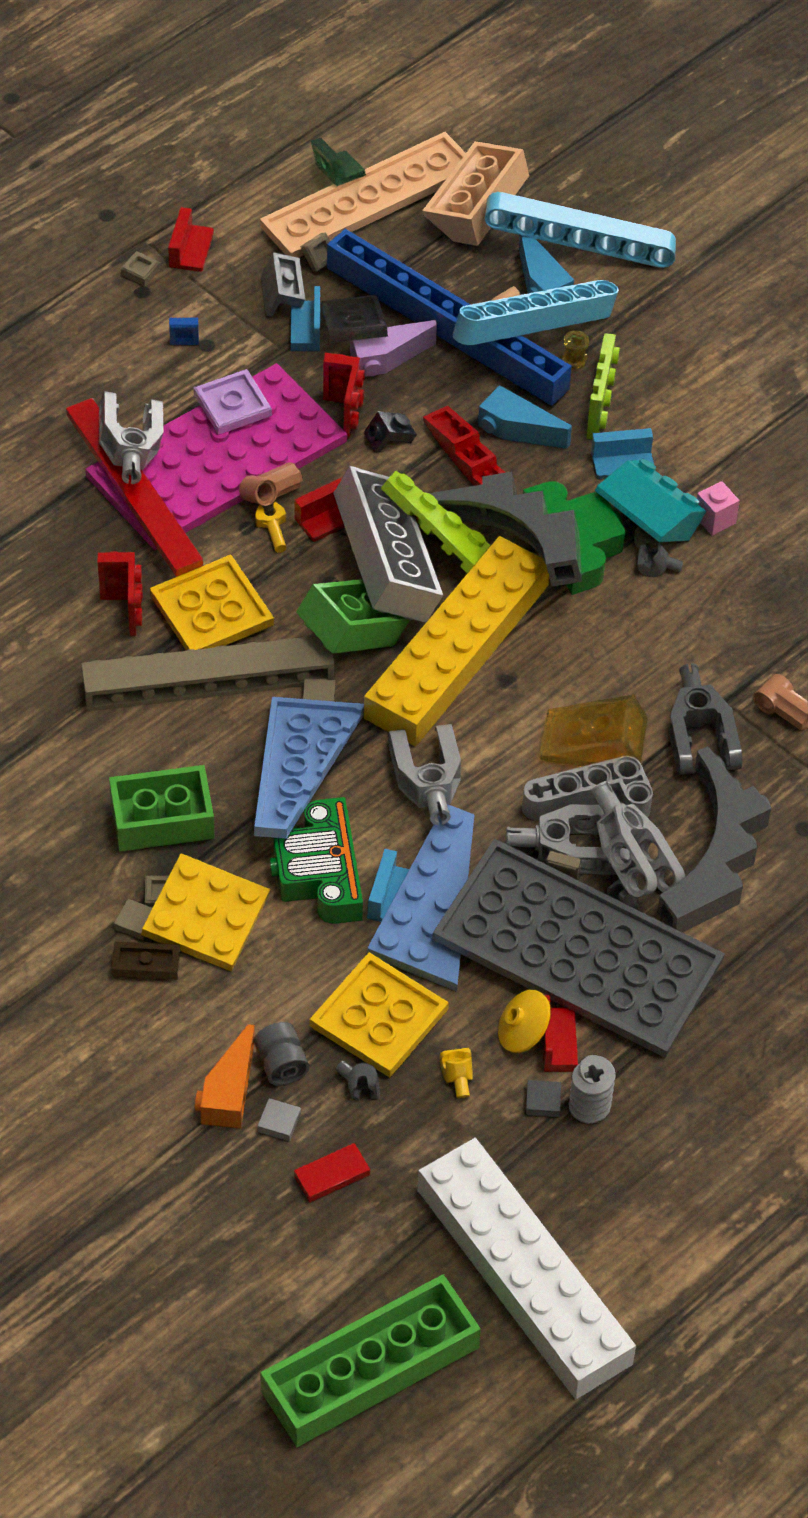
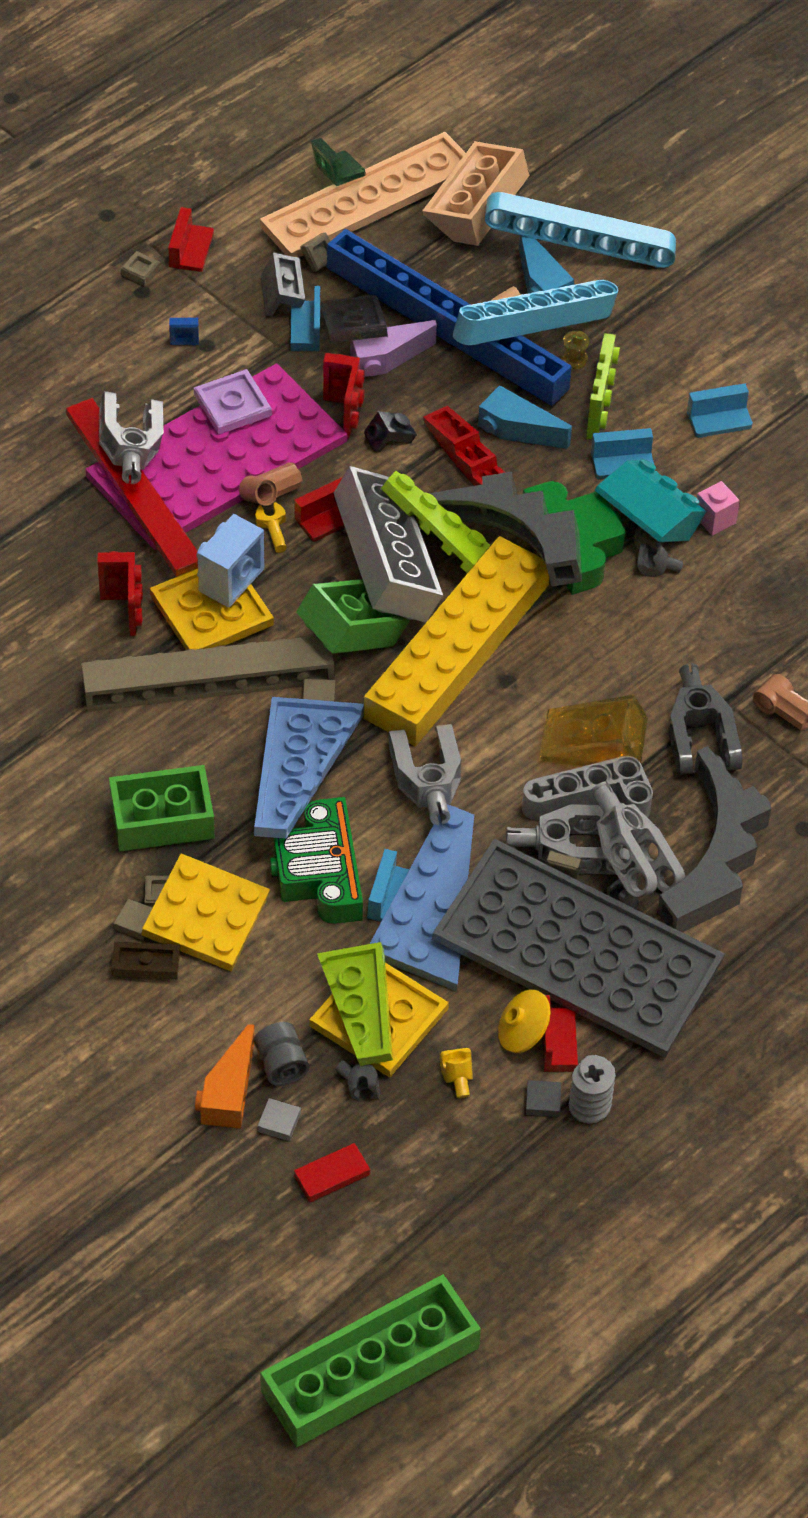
(230, 560): none -> light blue brick
(361, 995): none -> lime wing
(526, 1268): white brick -> none
(719, 410): none -> dark azure panel

